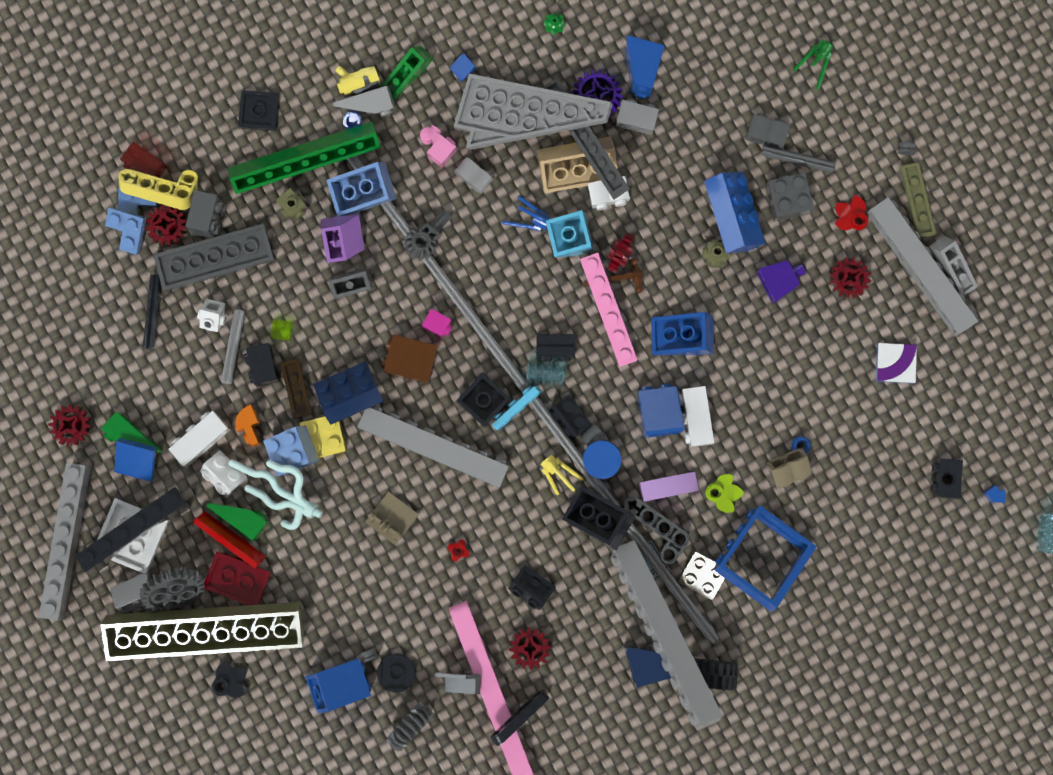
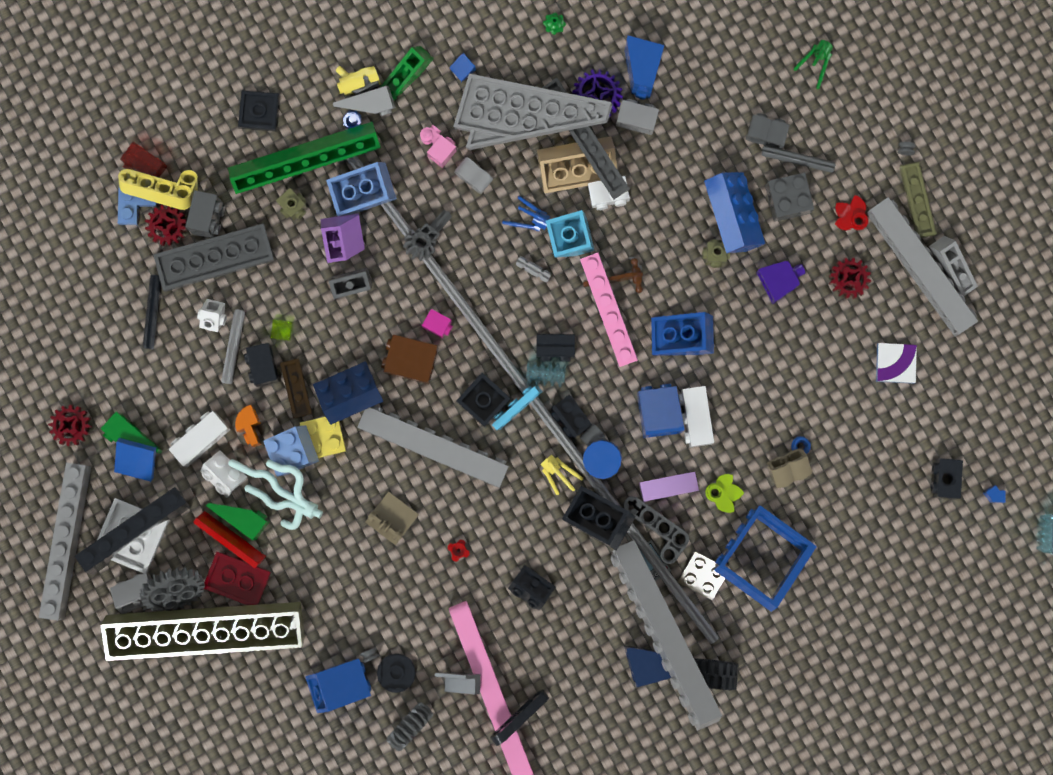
(131, 227): medium blue plate -> none
(232, 679): black plate -> none
(520, 648): dark red gear -> none
(533, 269): none -> light grey axle
(621, 252): dark red gear -> none

